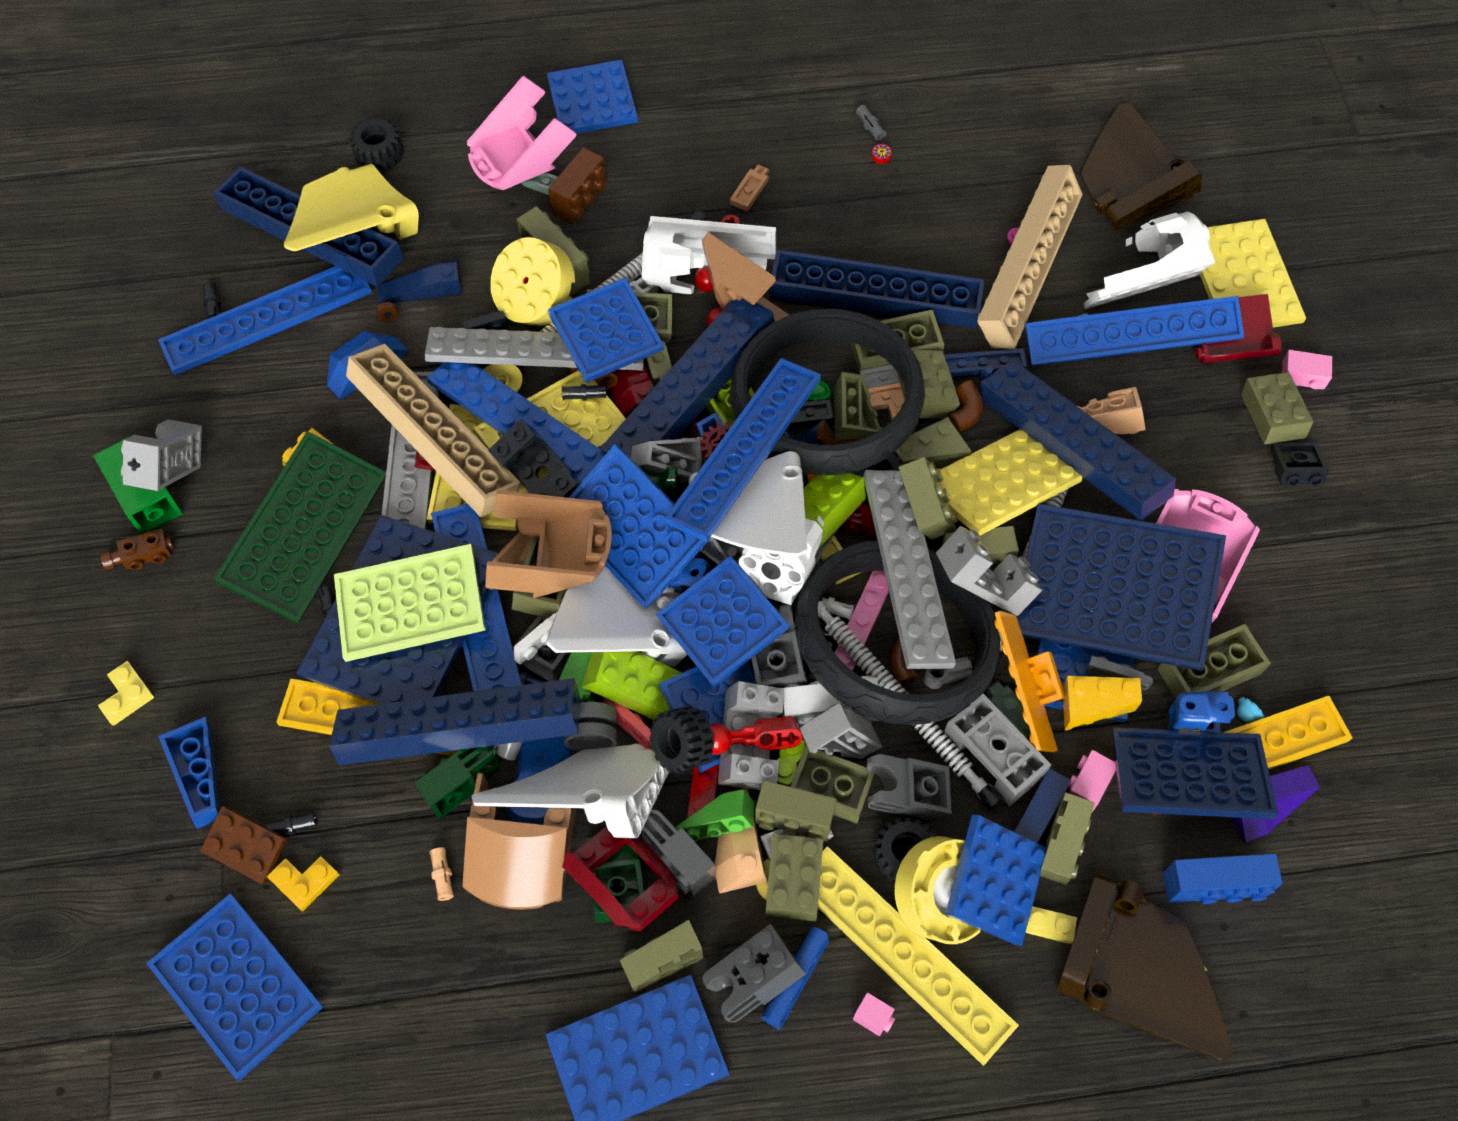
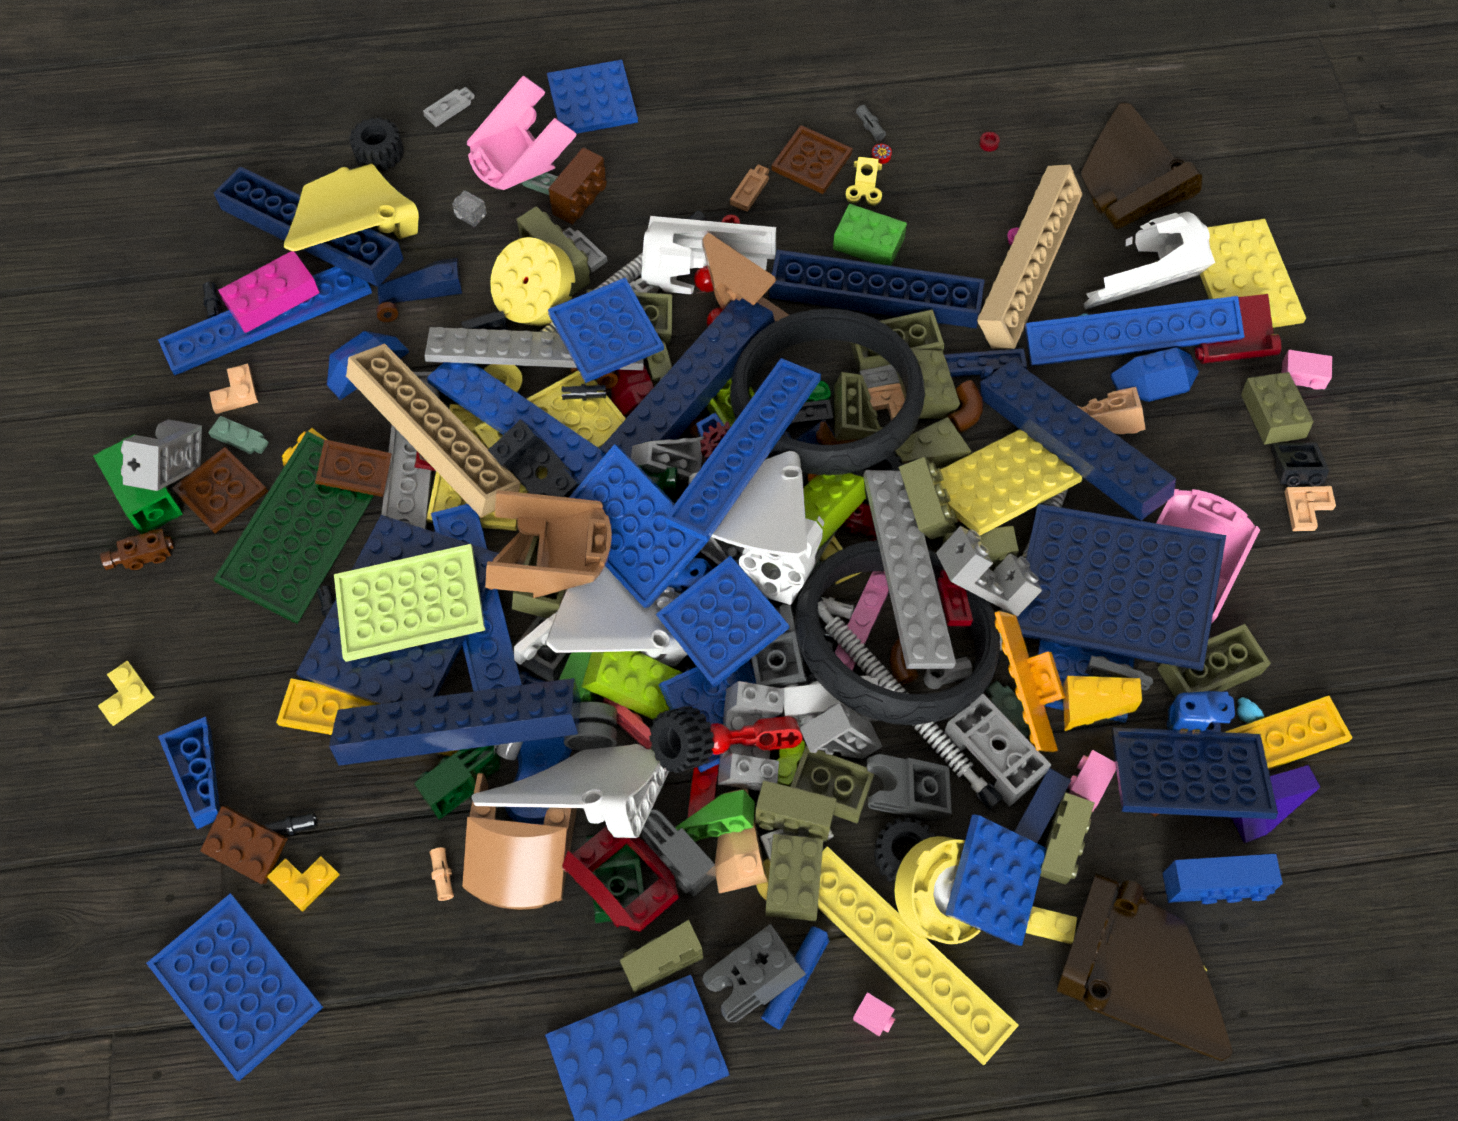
(219, 490): none -> reddish brown plate
(238, 436): none -> sand green hinge
(239, 393): none -> light nougat plate
(269, 291): none -> dark pink brick
(353, 468): none -> reddish brown plate
(448, 106): none -> light grey hinge
(469, 208): none -> clear brick
(595, 256): none -> light grey hinge
(811, 159): none -> reddish brown plate
(865, 184): none -> light yellow piece
(869, 235): none -> bright green brick
(954, 602): none -> dark red hinge
(989, 141): none -> dark red tile
(1157, 374): none -> blue wedge
(1303, 502): none -> light nougat plate

